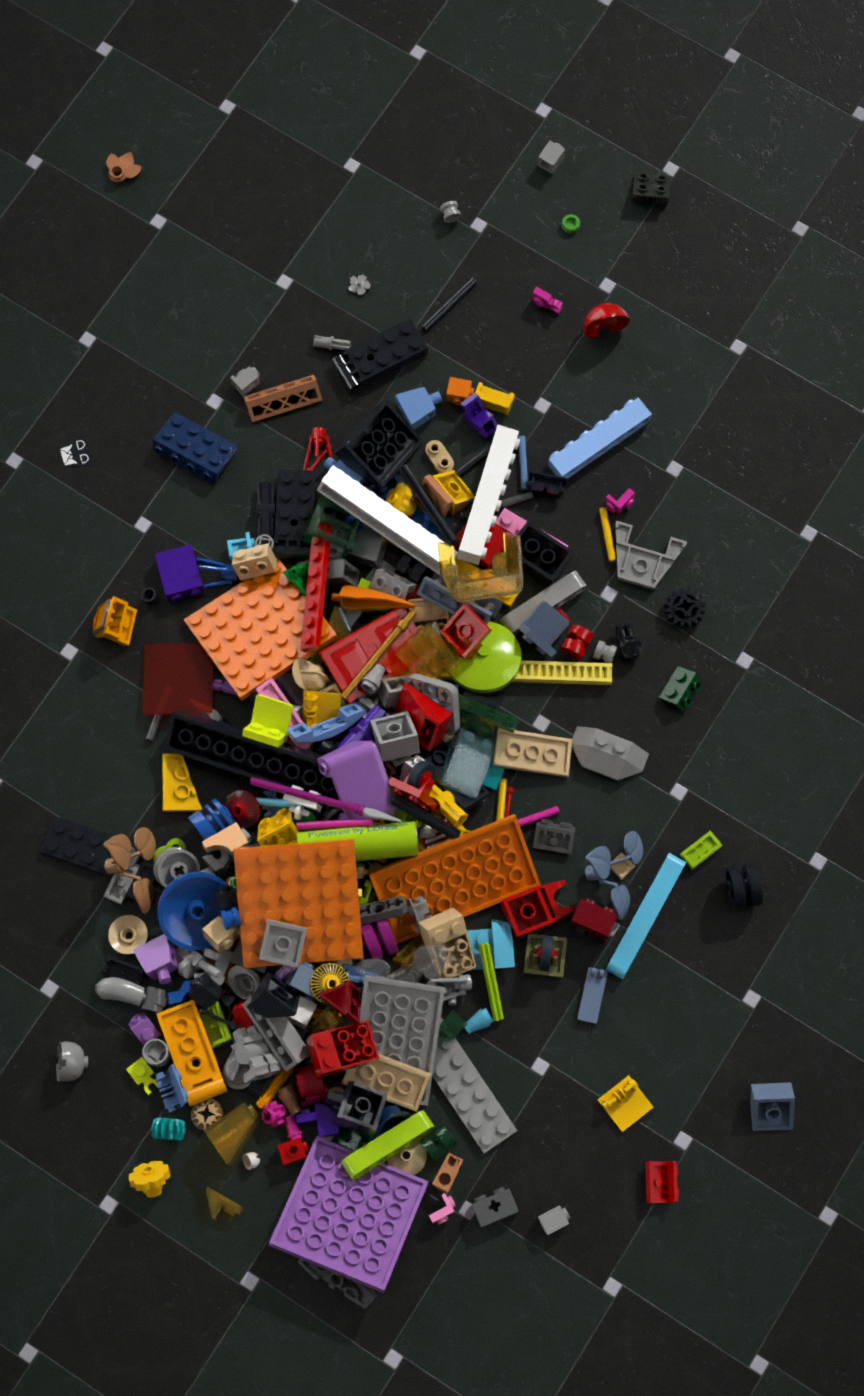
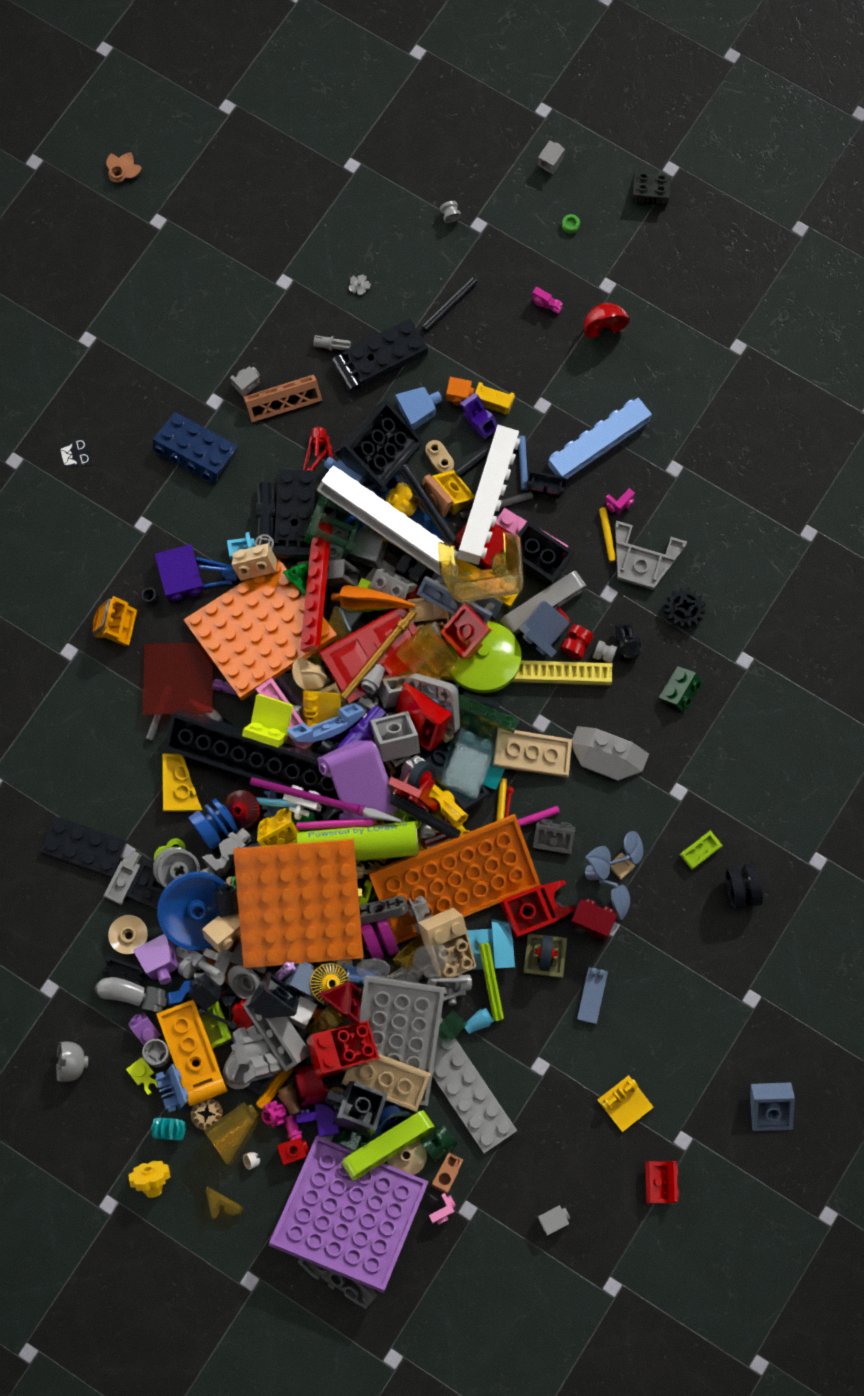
(119, 848): medium nougat plant -> none
(226, 840): light nougat arch -> none
(230, 918): blue wheel -> none
(283, 943): light grey plate -> none
(506, 1208): dark grey brick -> none
(645, 916): medium azure beam -> none

